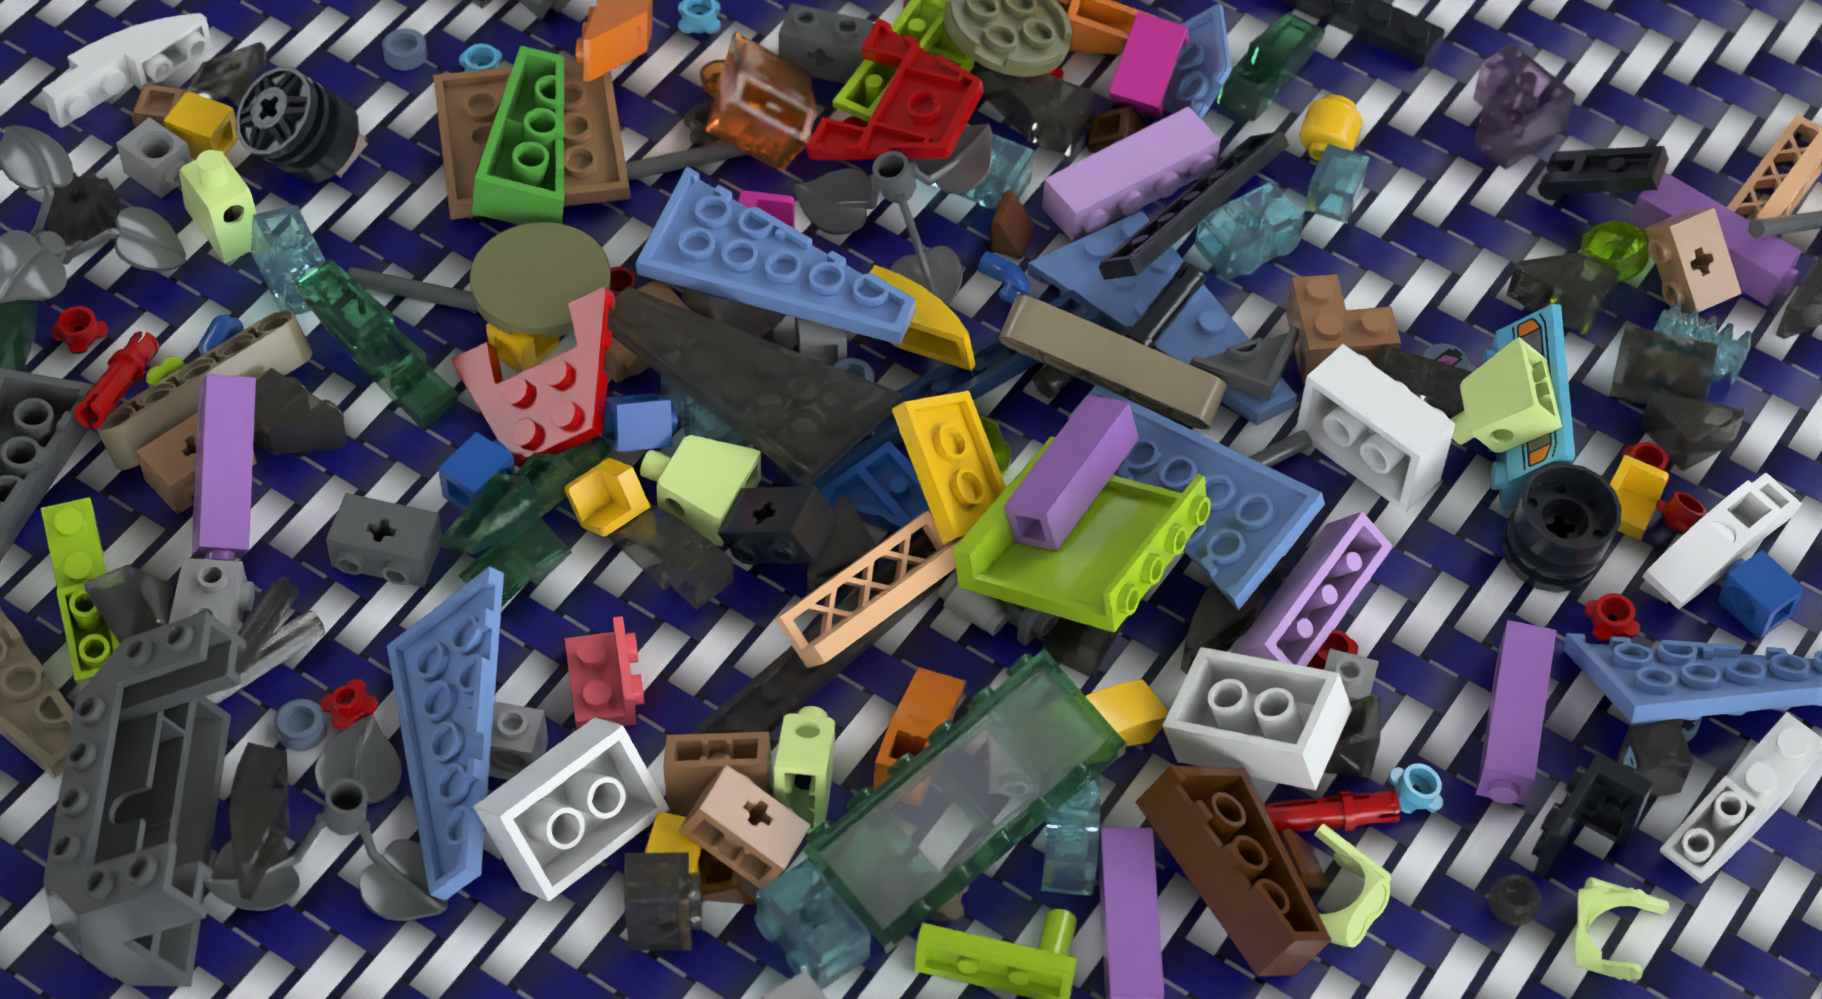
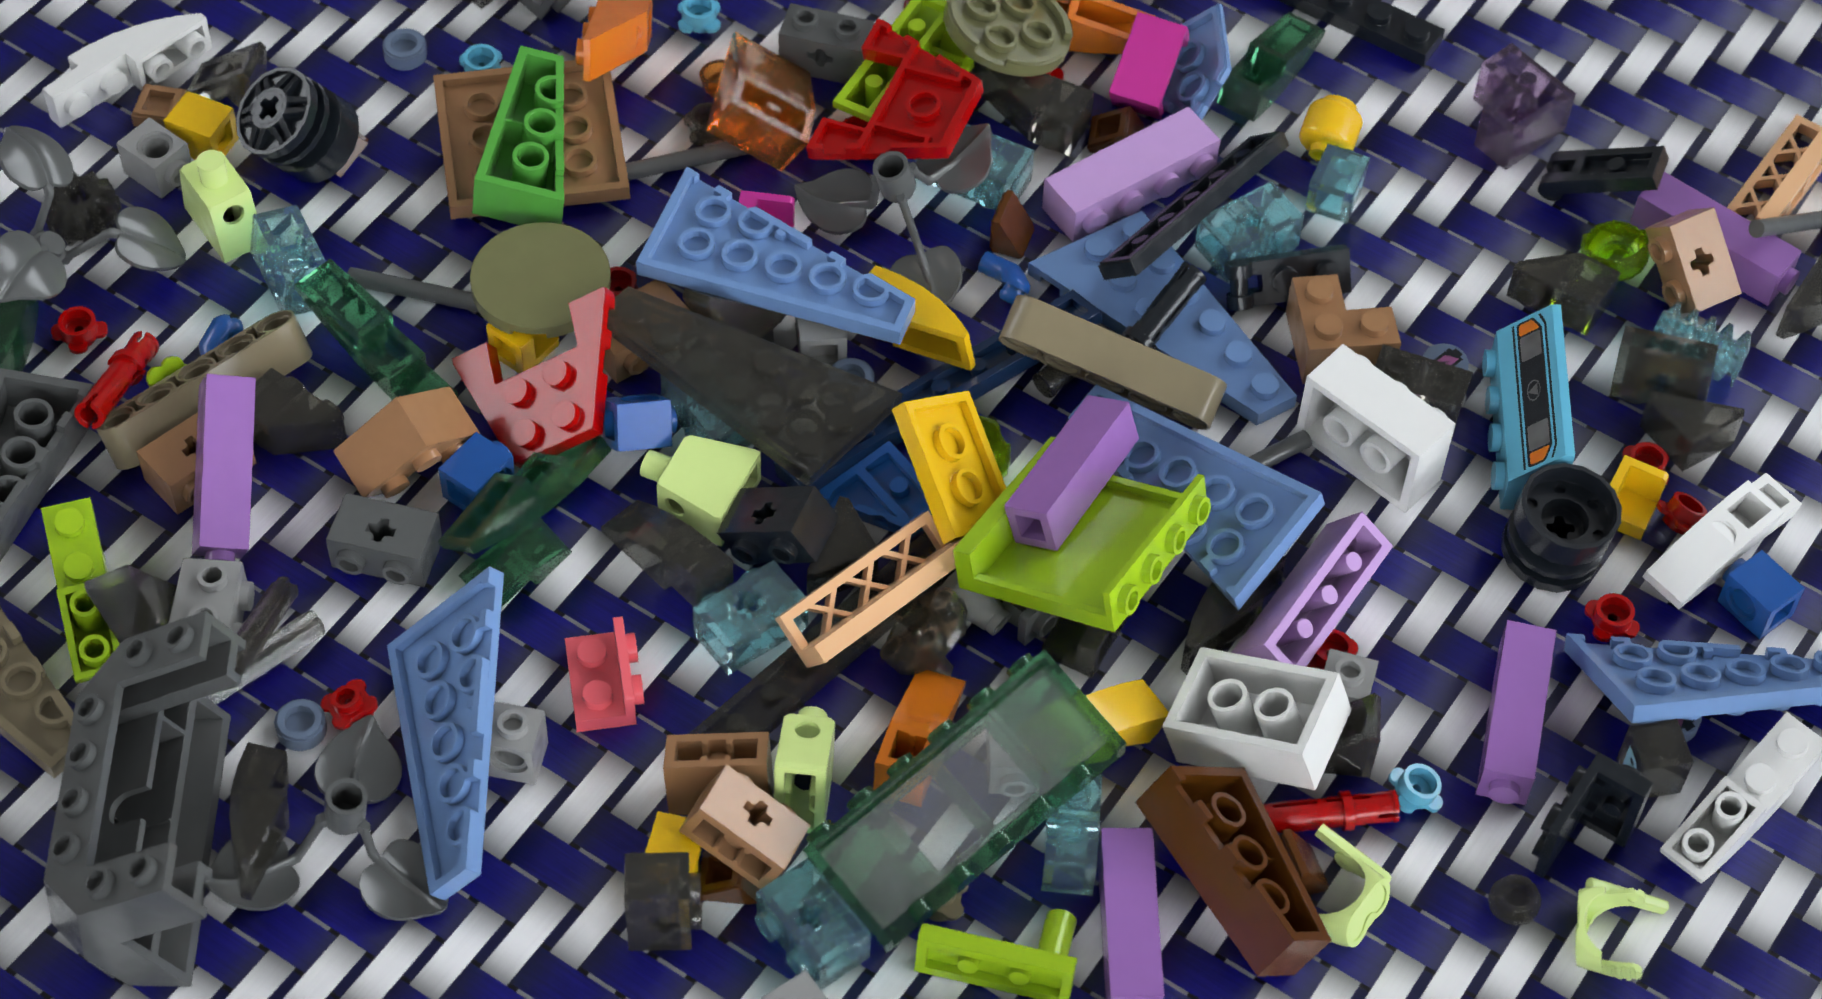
(403, 439): none -> medium nougat brick
(571, 808): white brick -> none
(606, 497): yellow panel -> none
(741, 619): none -> clear light blue brick
(926, 633): none -> clear smoke plate
(1253, 364): dark grey tile -> none
(1277, 271): none -> black plate
(1508, 400): yellowish green torso -> none

